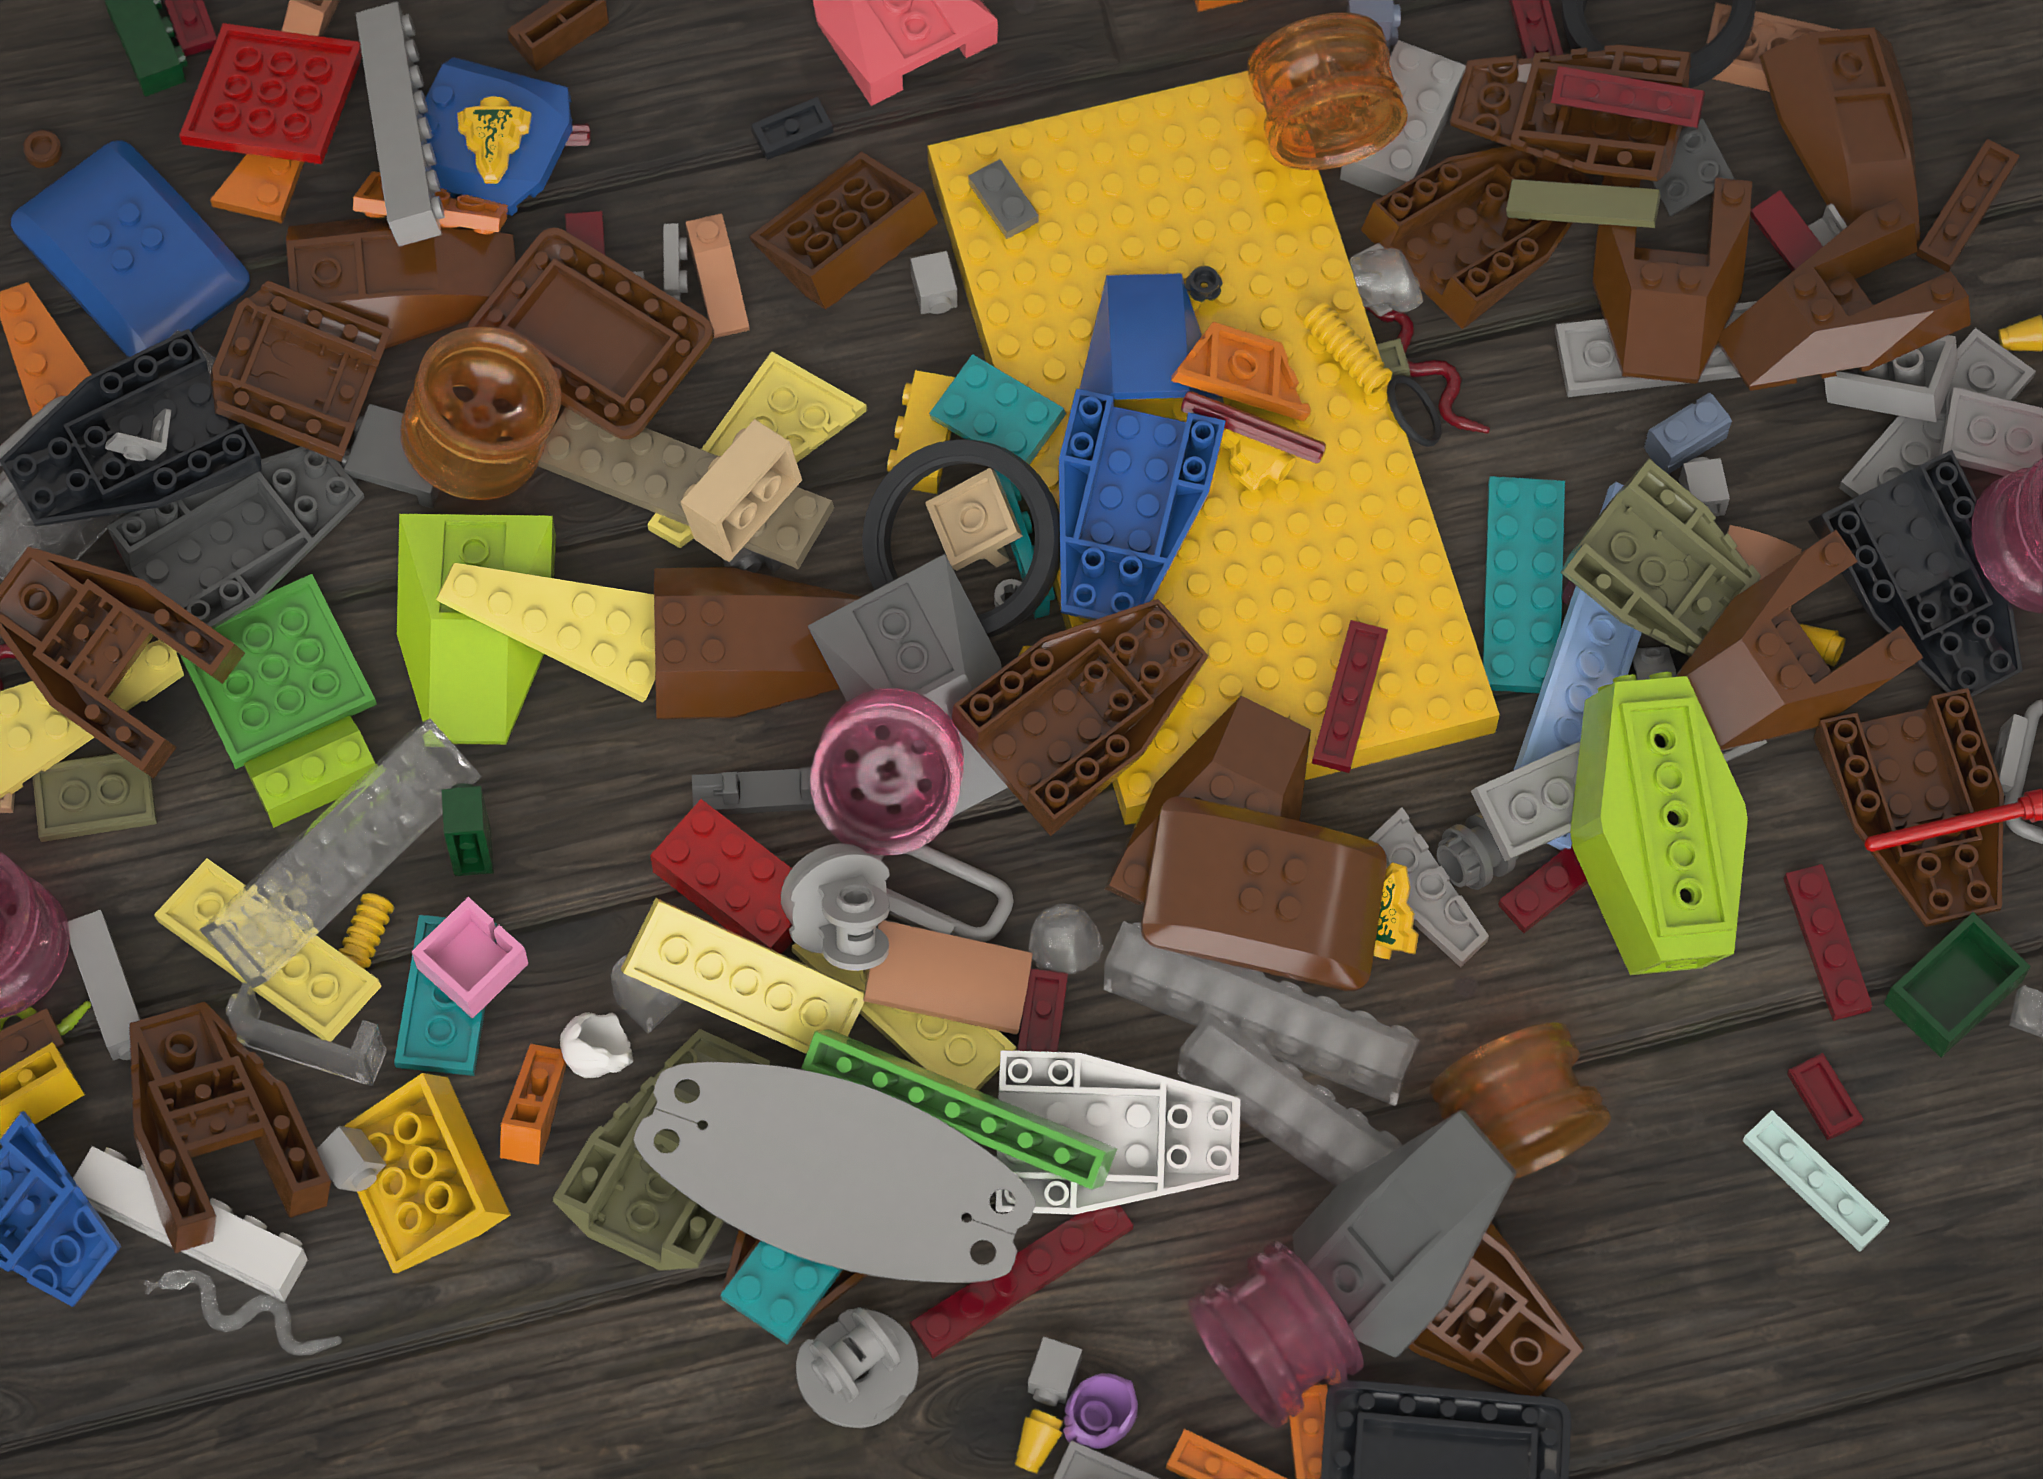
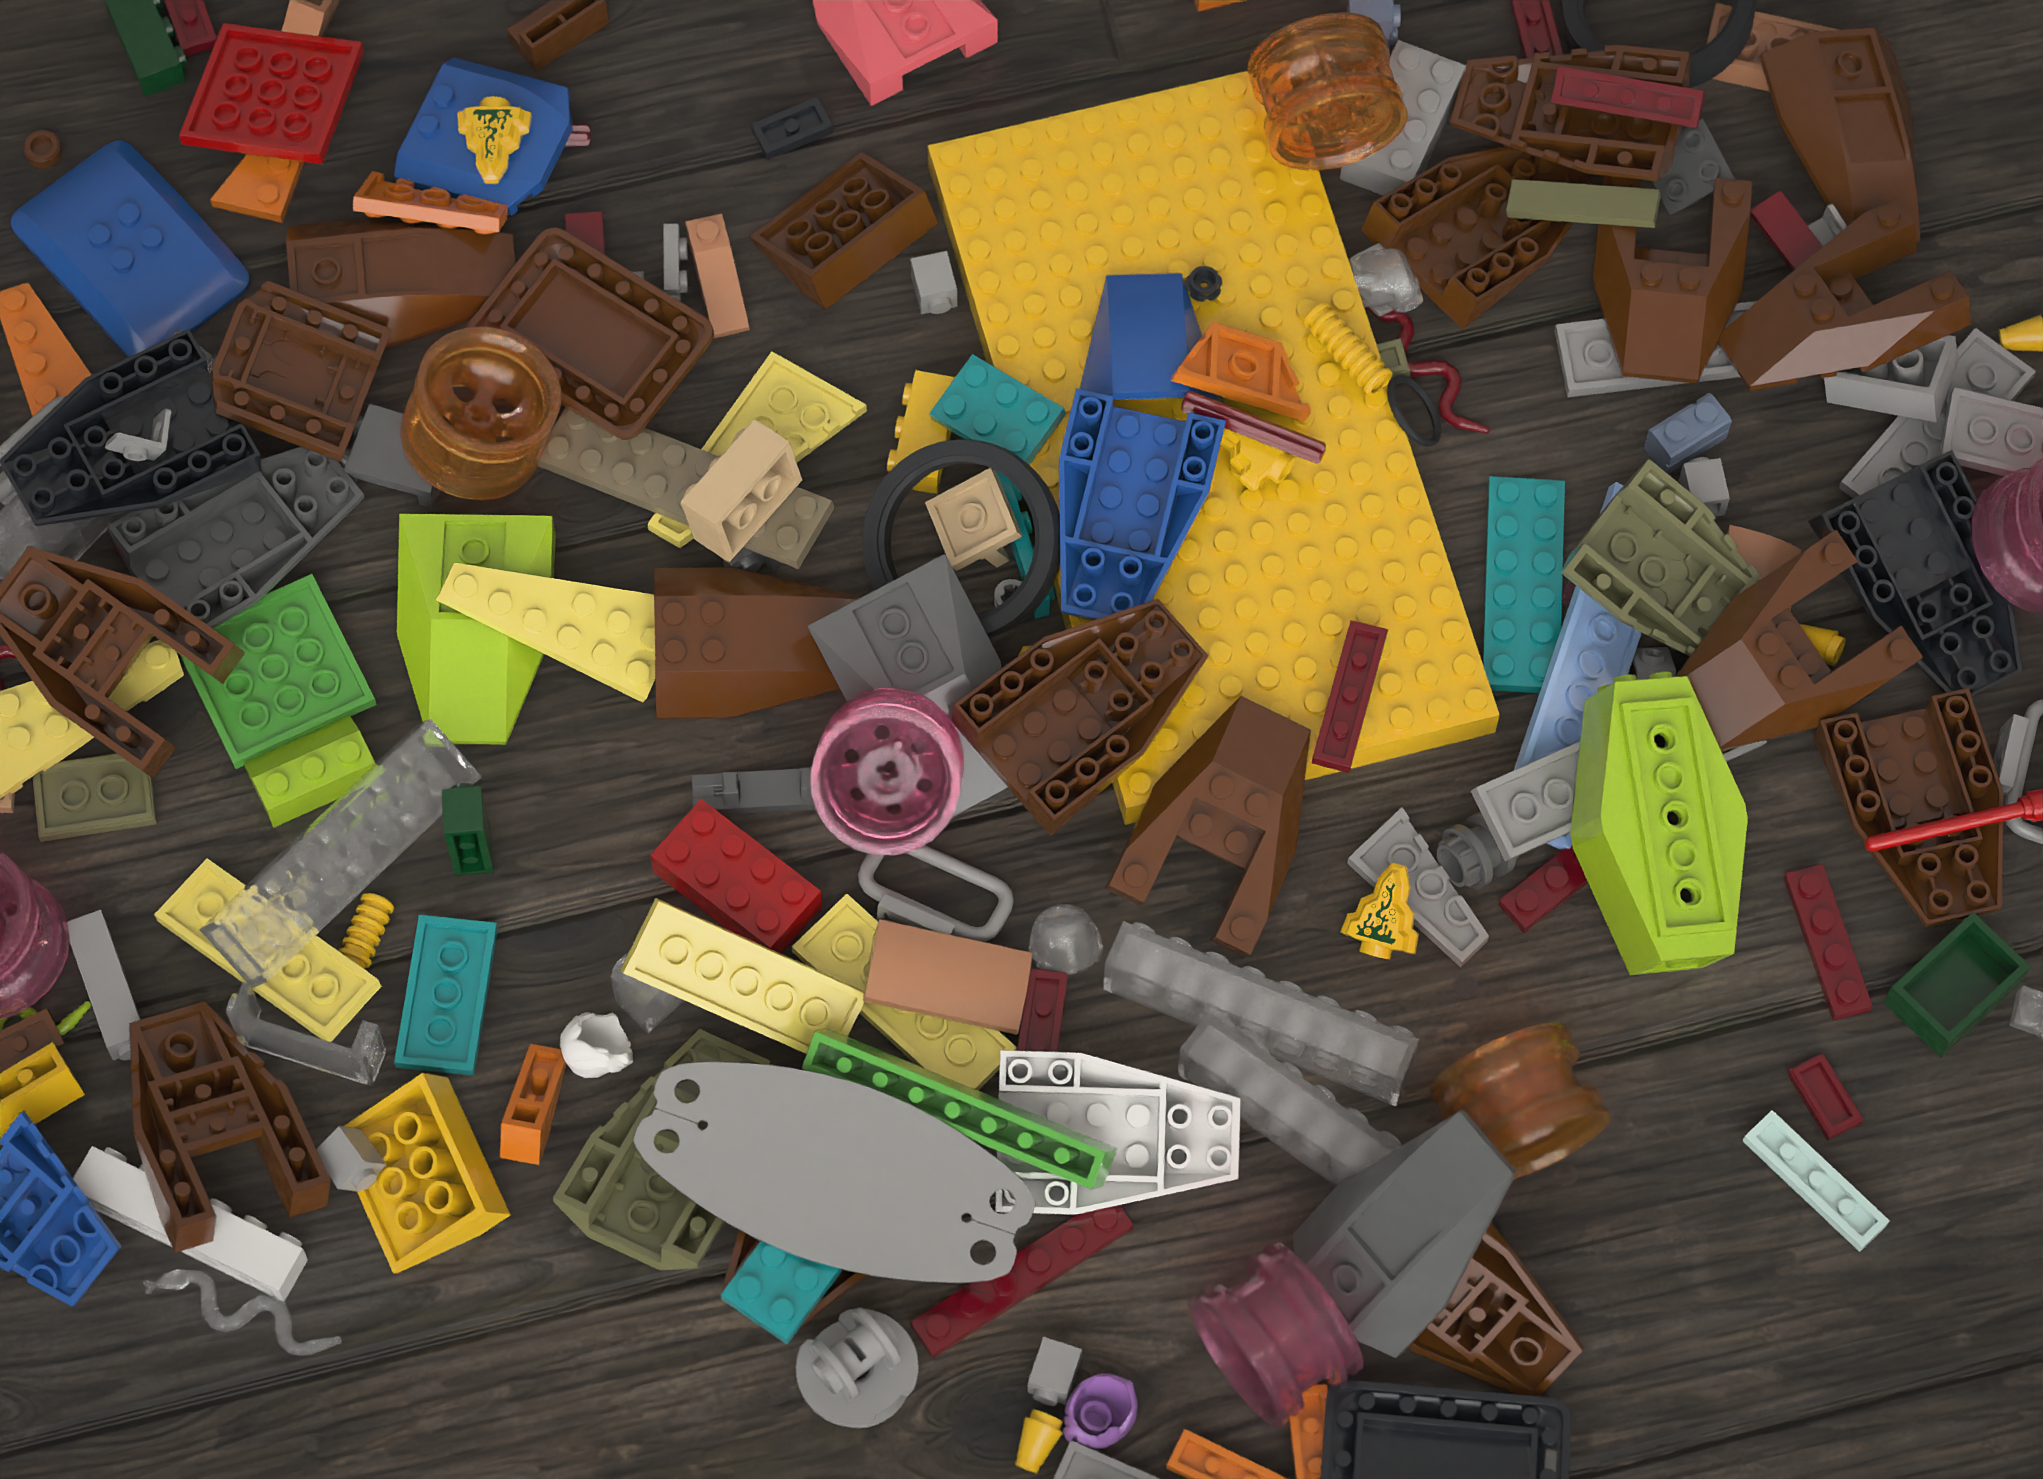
(399, 123): light grey brick -> none
(466, 960): bright pink piece -> none
(835, 906): light grey piece -> none
(1003, 199): dark grey plate -> none
(1264, 893): reddish brown wedge -> none
(1967, 205): reddish brown plate -> none

